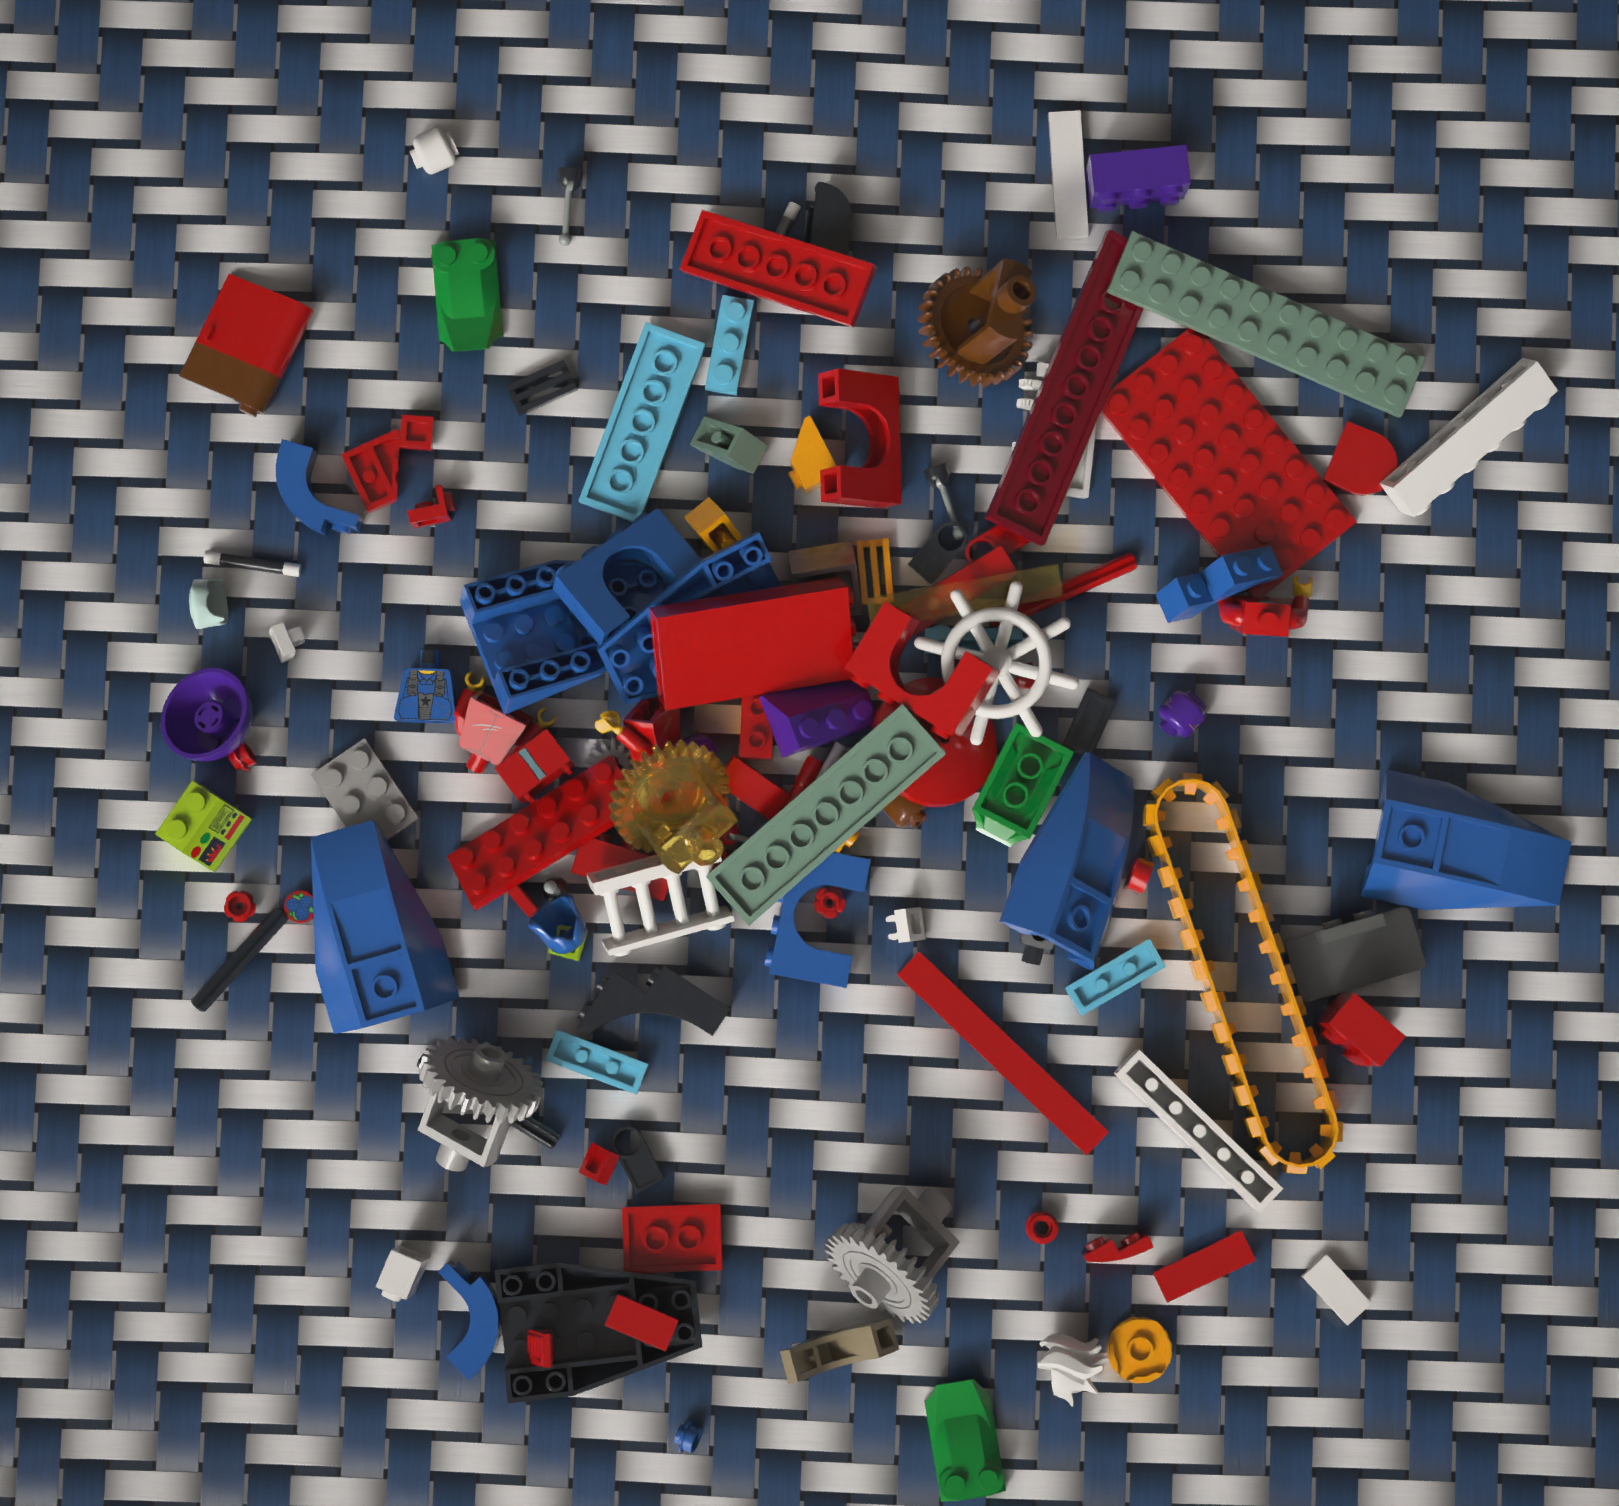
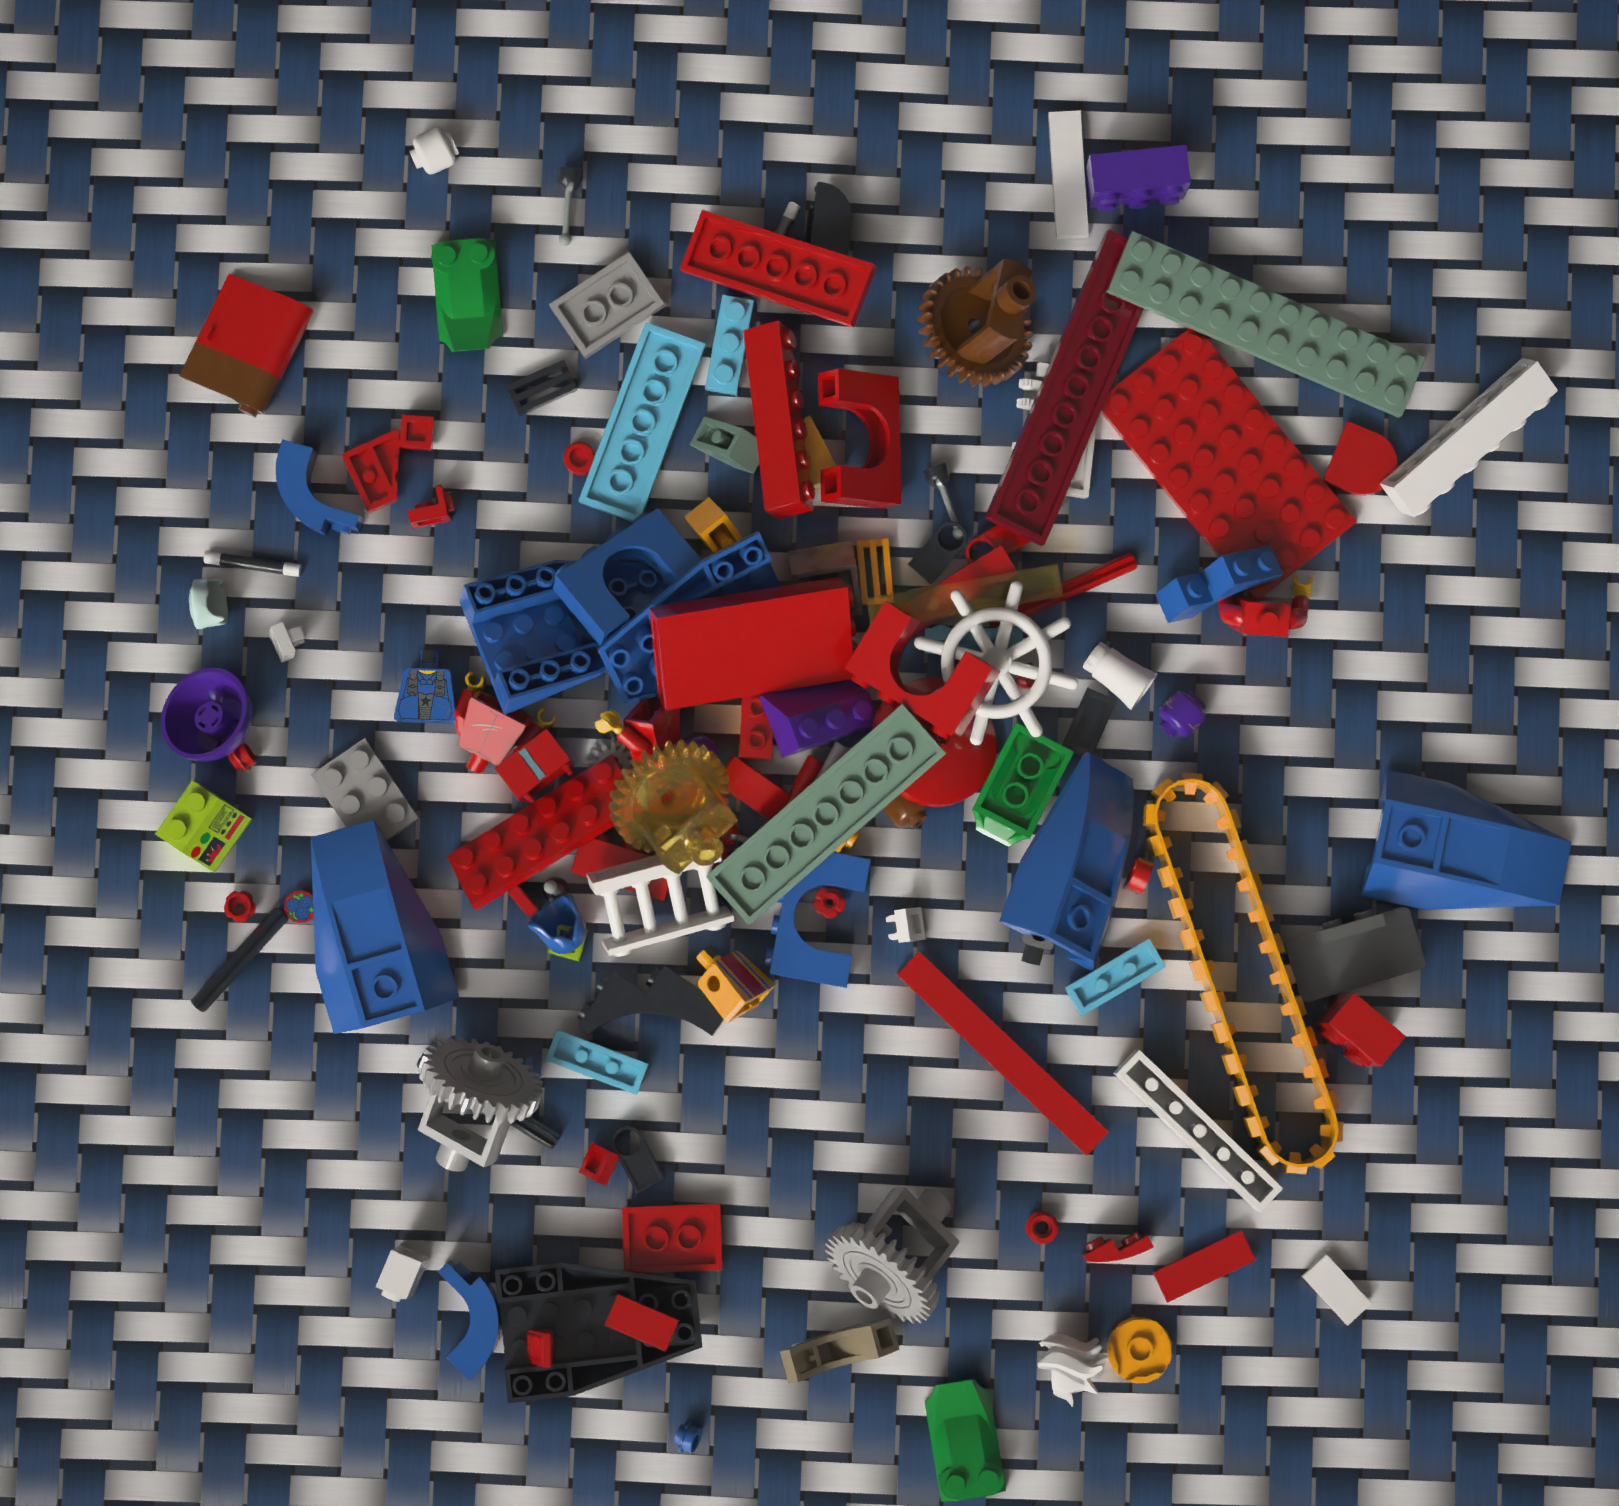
(579, 458): none -> red tile
(607, 305): none -> light grey plate
(732, 983): none -> light orange torso
(779, 420): none -> red brick
(1119, 674): none -> white plant

